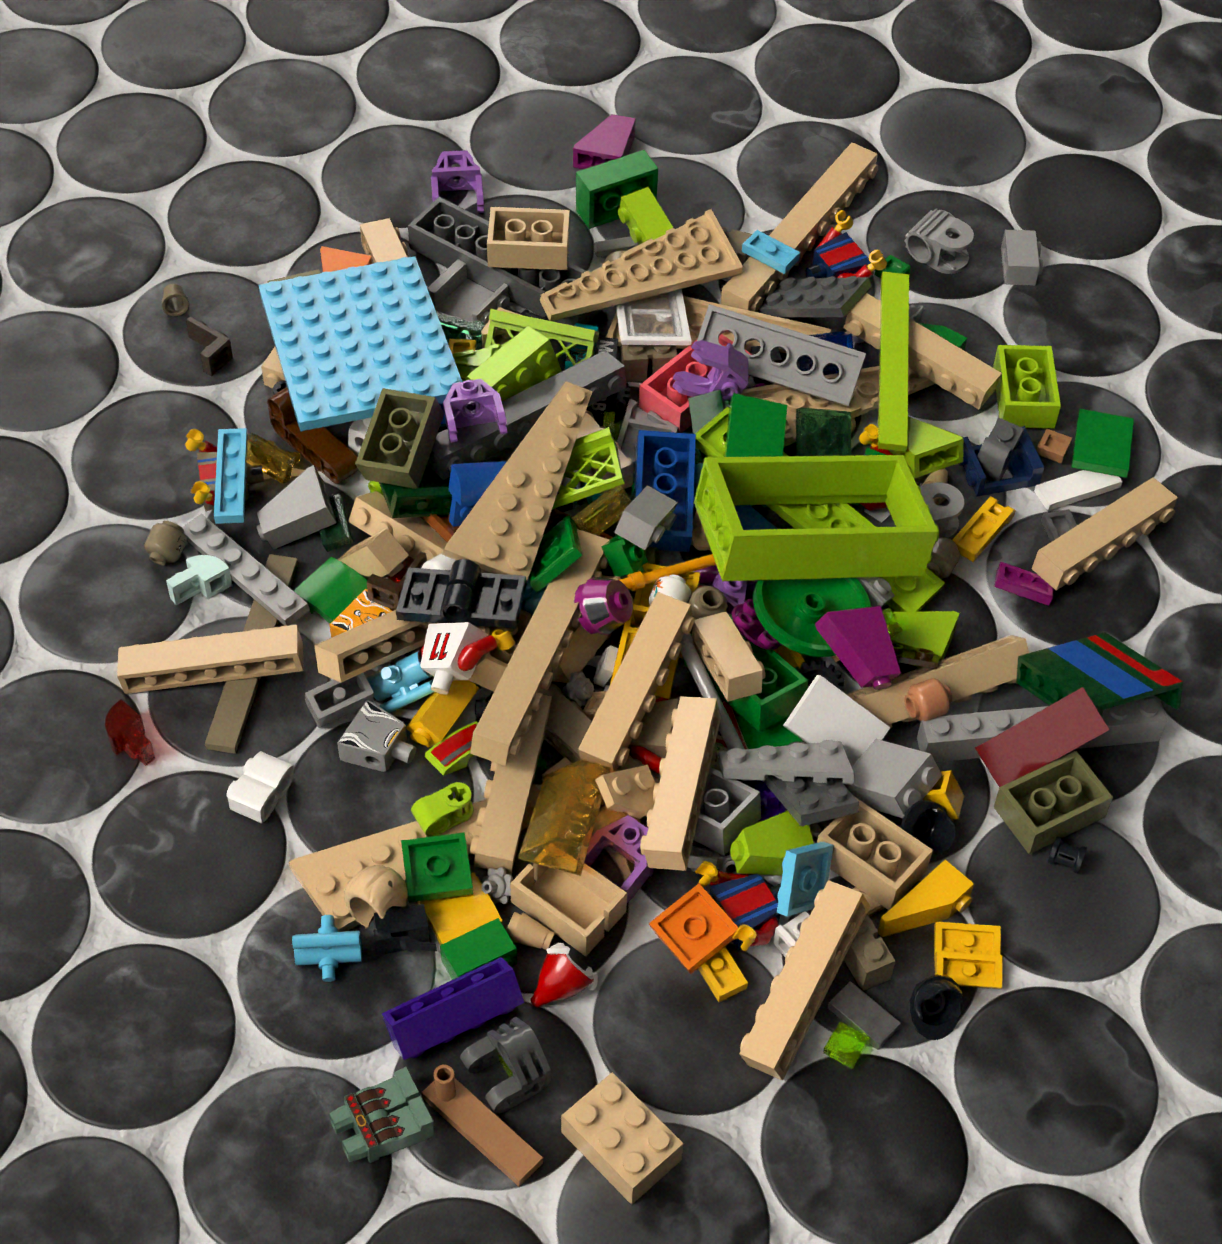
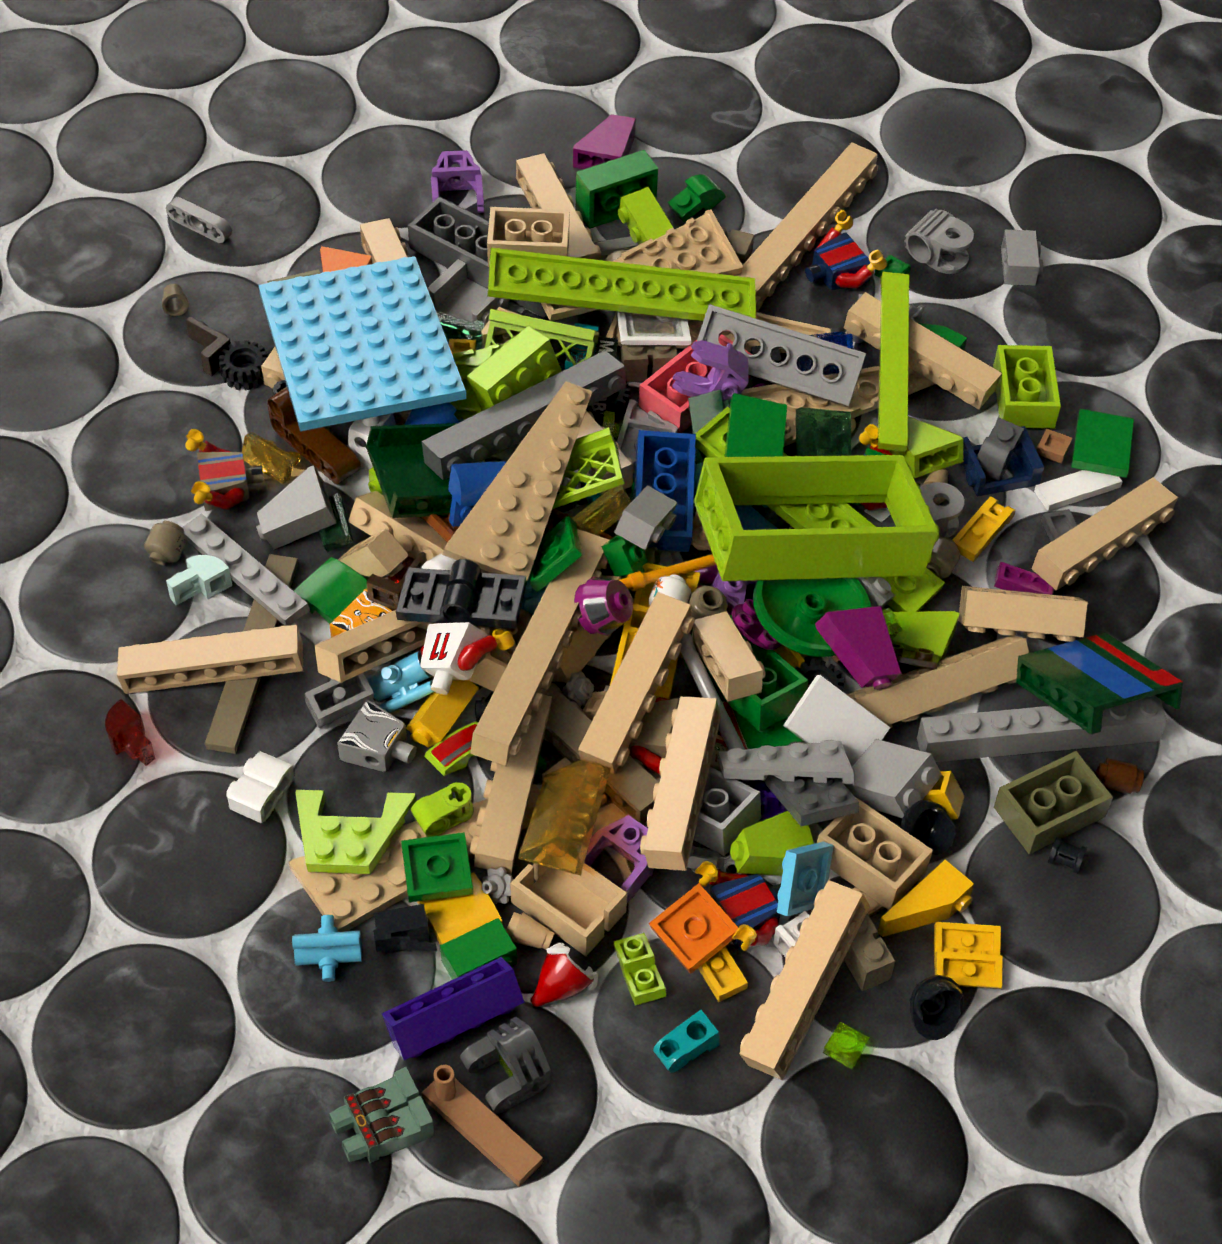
(199, 219): none -> light grey beam
(231, 476): medium azure plate -> none
(242, 354): none -> black tyre
(347, 843): none -> lime wing
(374, 891): tan piece -> none
(400, 438): olive brick -> none
(472, 404): medium lavender piece -> none
(546, 191): none -> tan brick
(605, 666): white tile -> none
(616, 285): none -> lime plate
(622, 1137): tan brick -> none
(628, 791): tan wing -> none
(639, 969): none -> lime slope
(687, 1042): none -> teal leg
(698, 195): none -> green brick
(770, 252): medium azure plate -> none
(815, 297): dark grey plate -> none
(864, 1015): flat silver tile -> none
(928, 700): nougat head -> none
(1022, 611): none -> tan brick
(1042, 738): dark red sticker -> none
(1120, 776): none -> reddish brown brick

